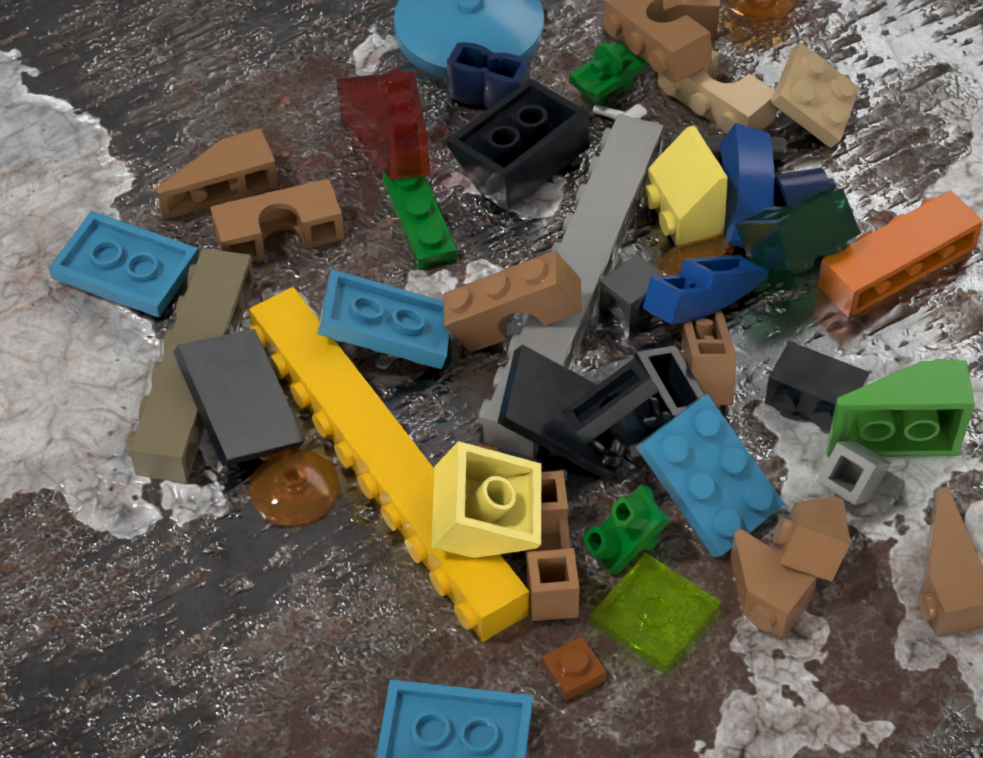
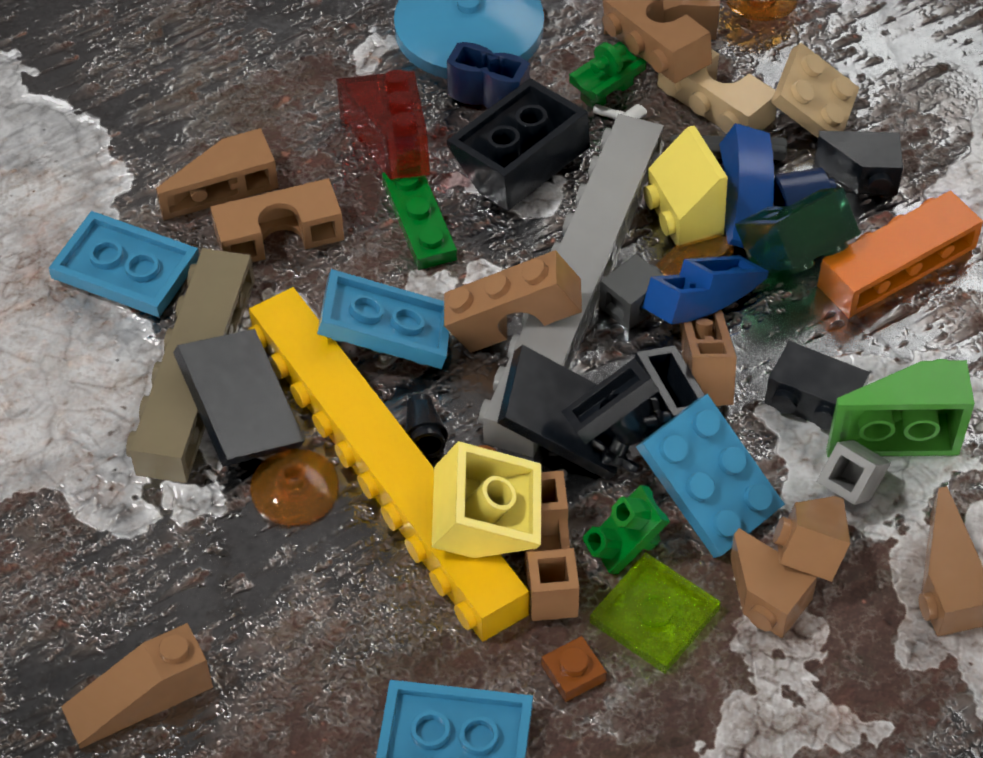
(139, 686): none -> medium nougat slope
(425, 425): none -> black cone
(862, 160): none -> black slope

